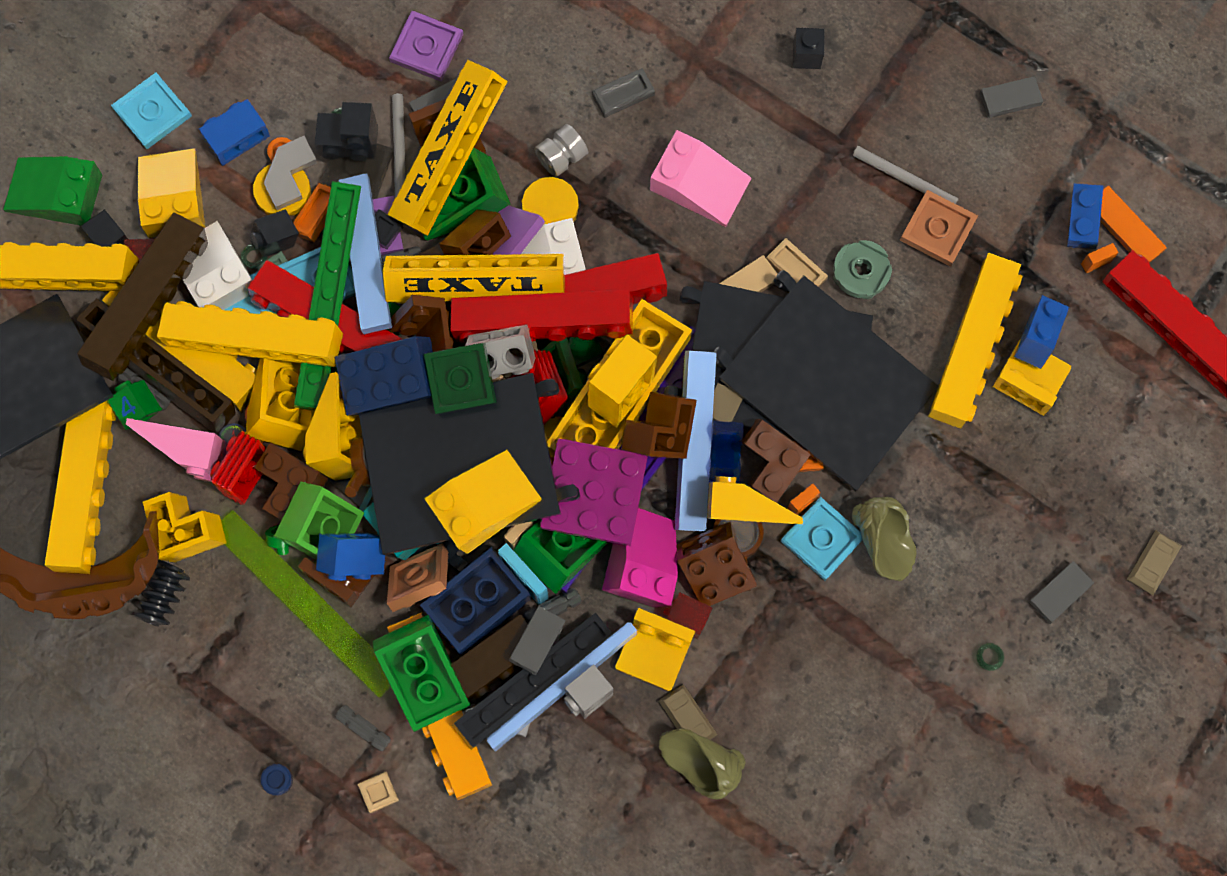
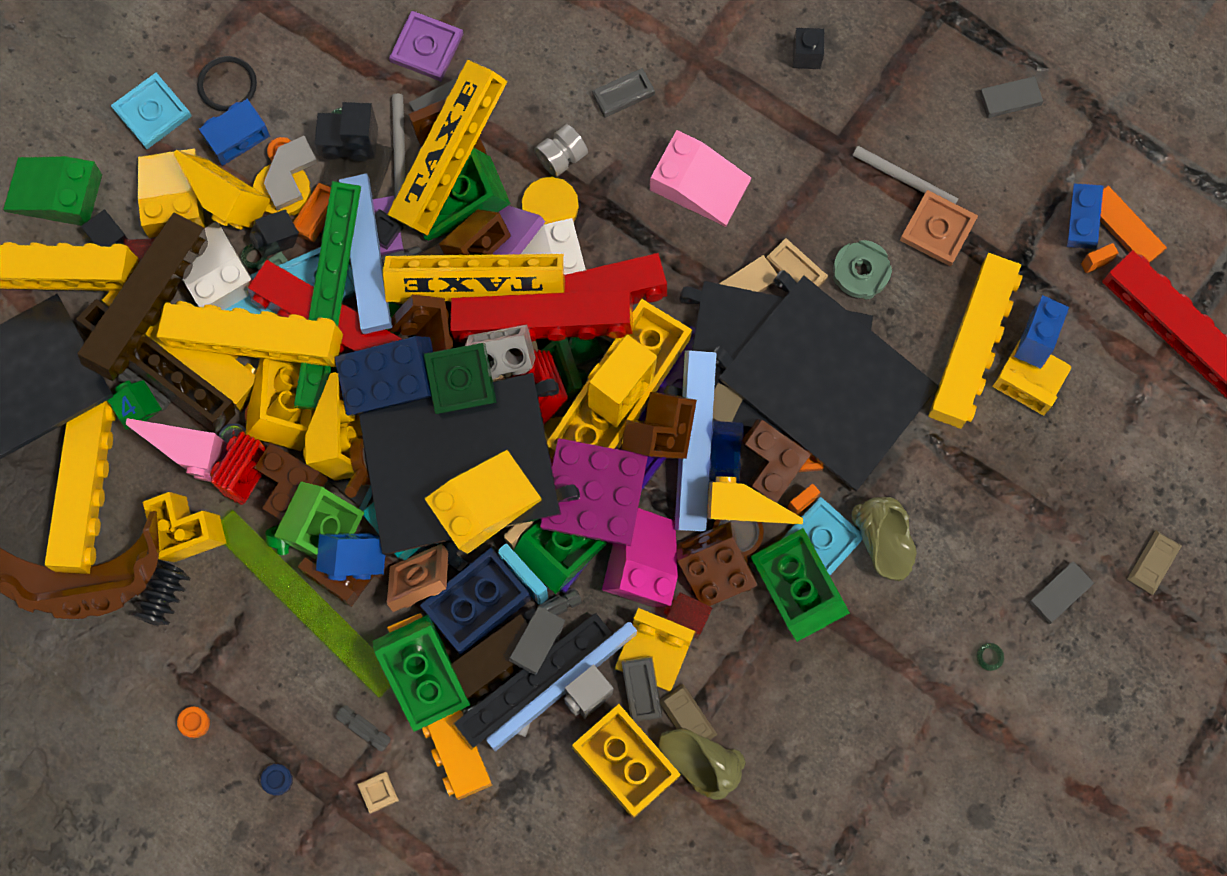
(193, 722): none -> orange tile
(221, 192): none -> yellow slope
(249, 96): none -> black tyre
(626, 761): none -> yellow brick
(642, 689): none -> dark grey tile
(800, 585): none -> green slope

